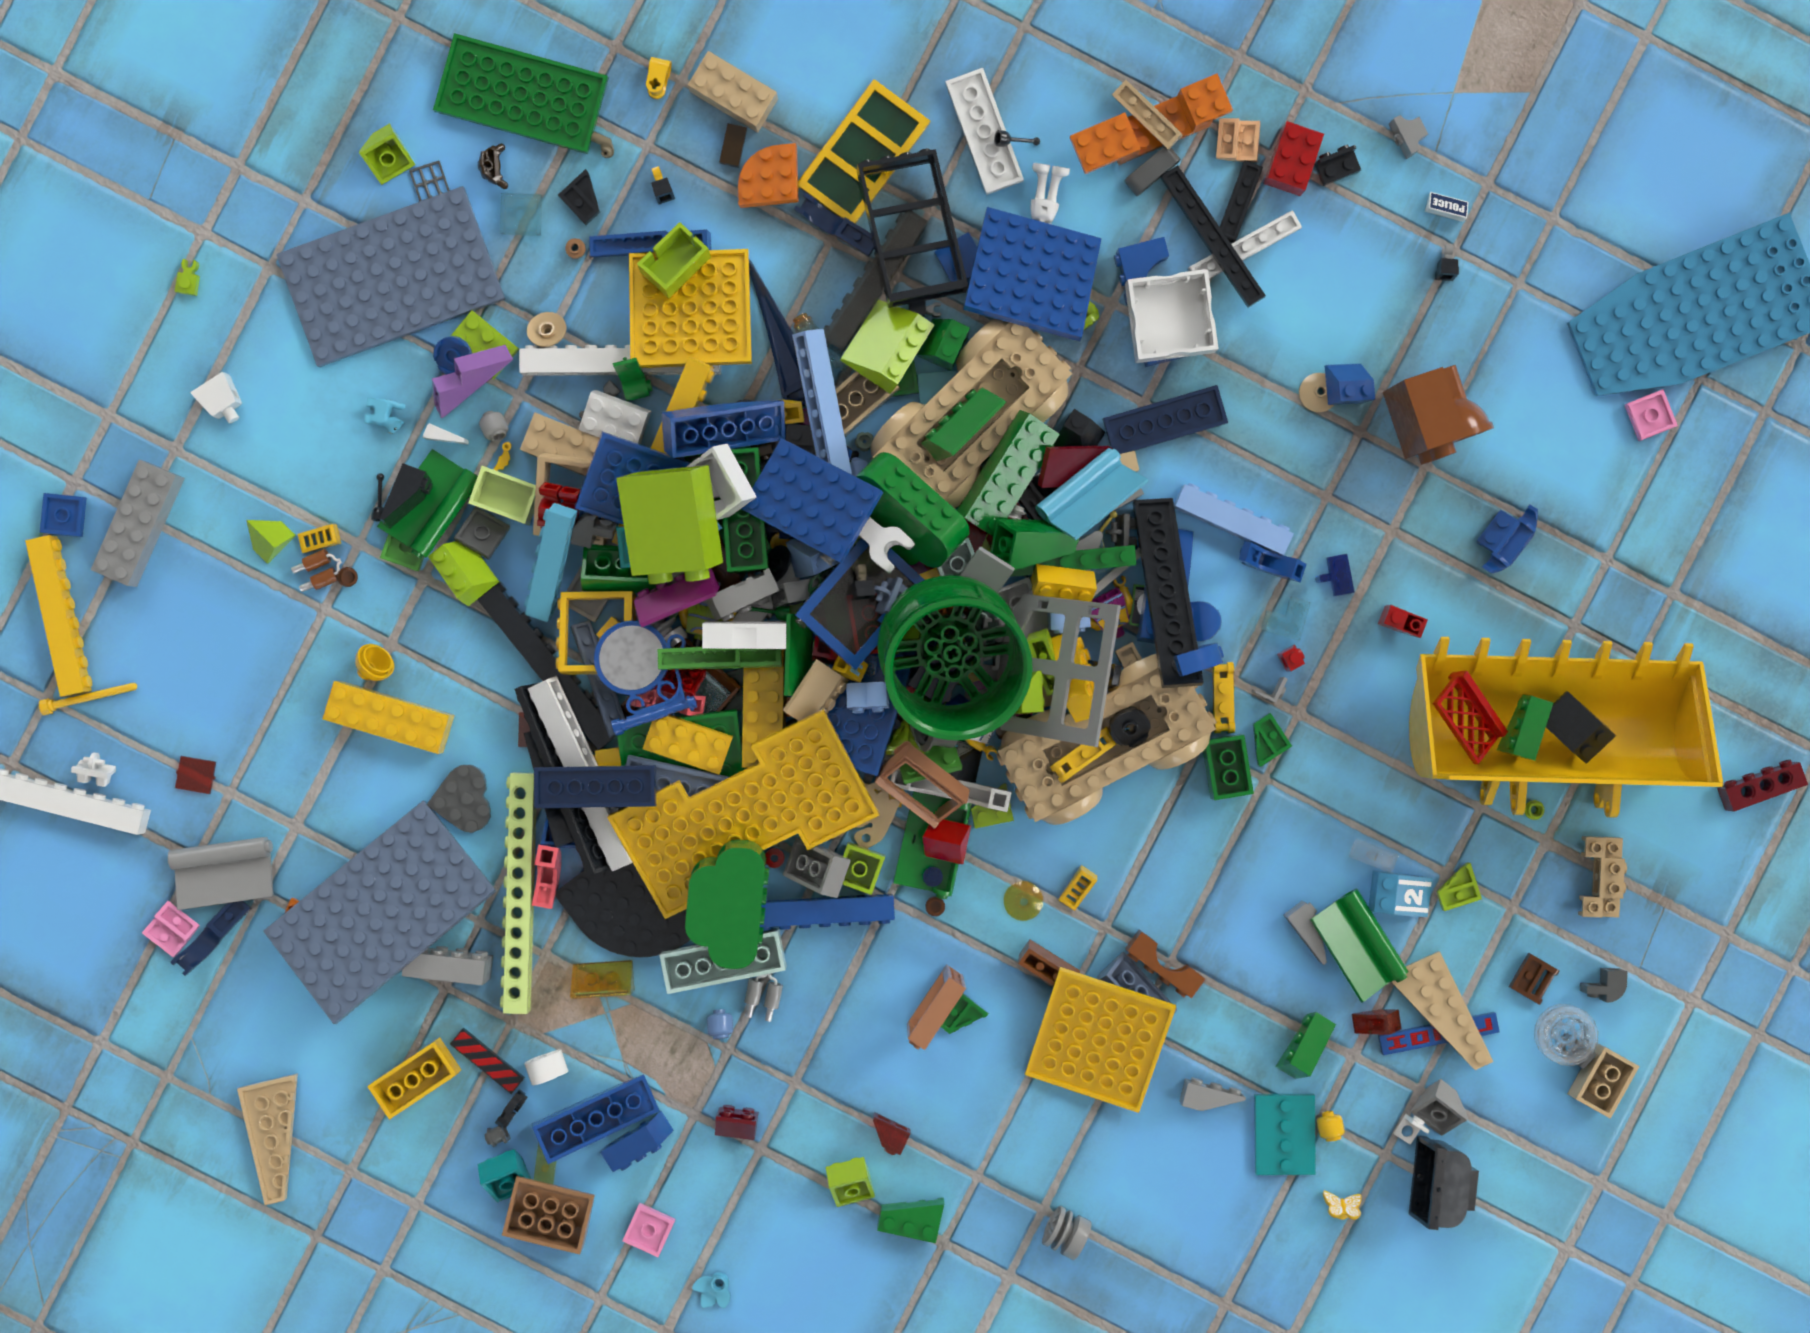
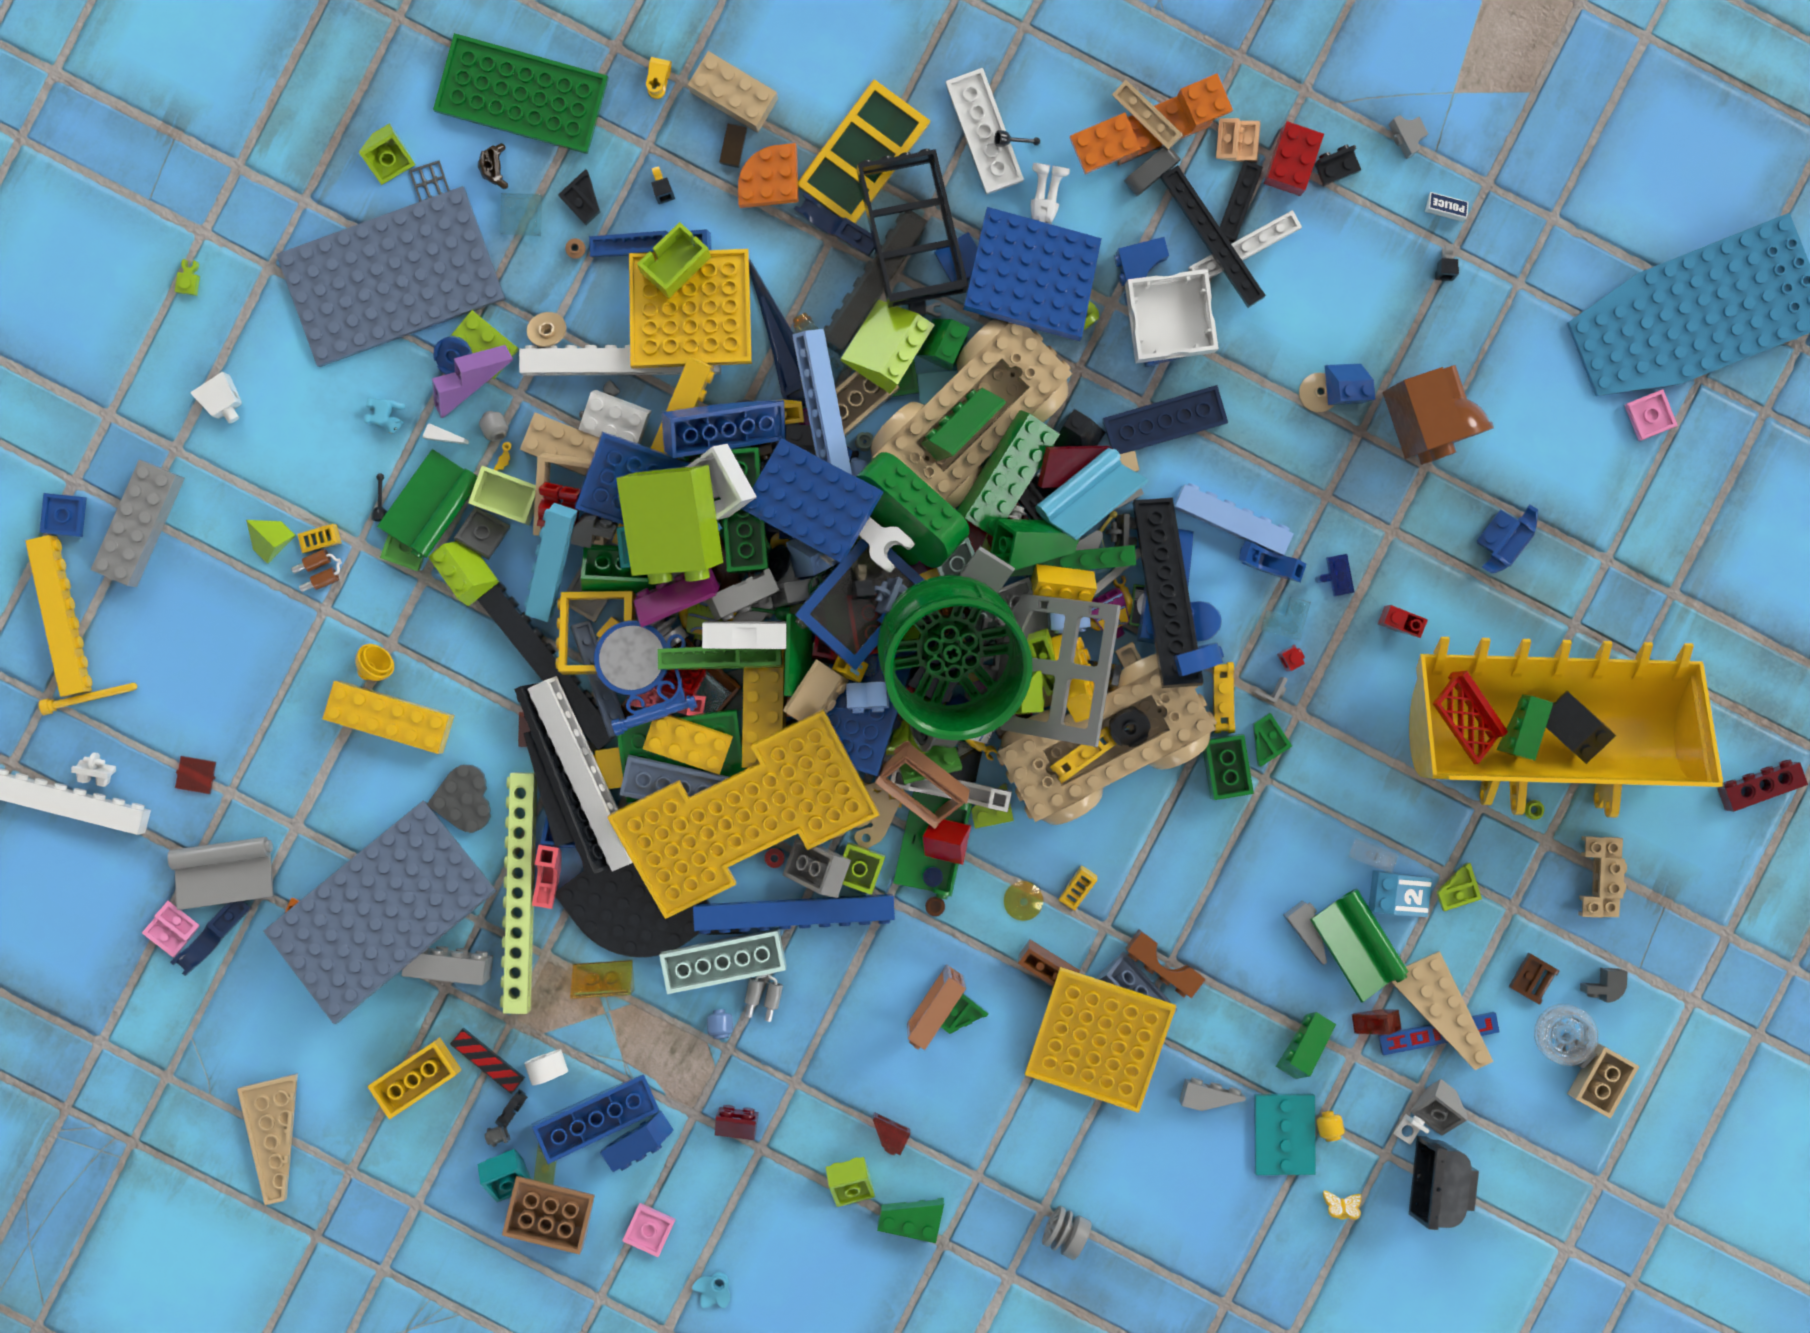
(347, 576): reddish brown plate -> none
(407, 492): black slope -> none
(595, 786): dark blue plate -> none
(605, 144): dark tan arm -> none
(632, 379): green door -> none
(728, 902): green brick -> none

